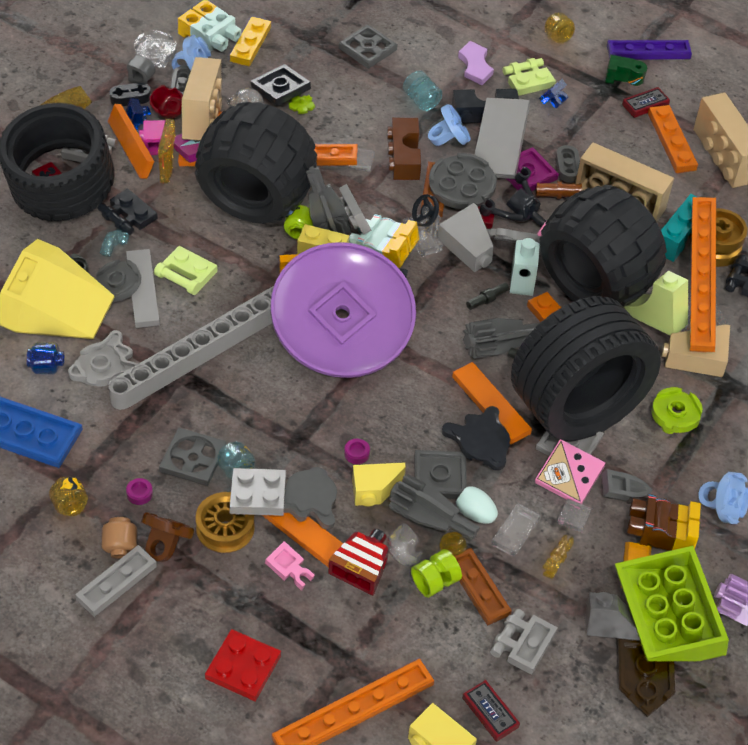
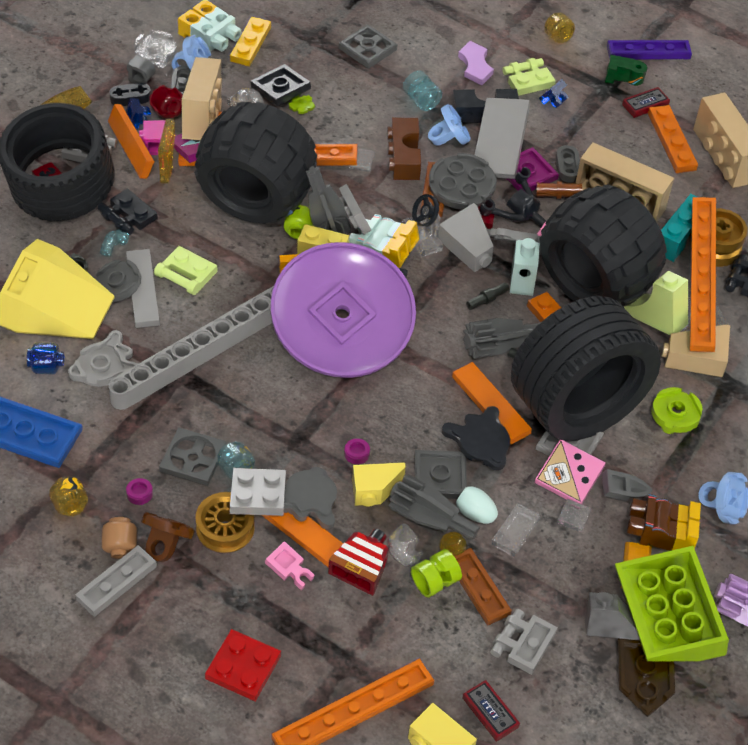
(558, 556): clear yellow piece -> none

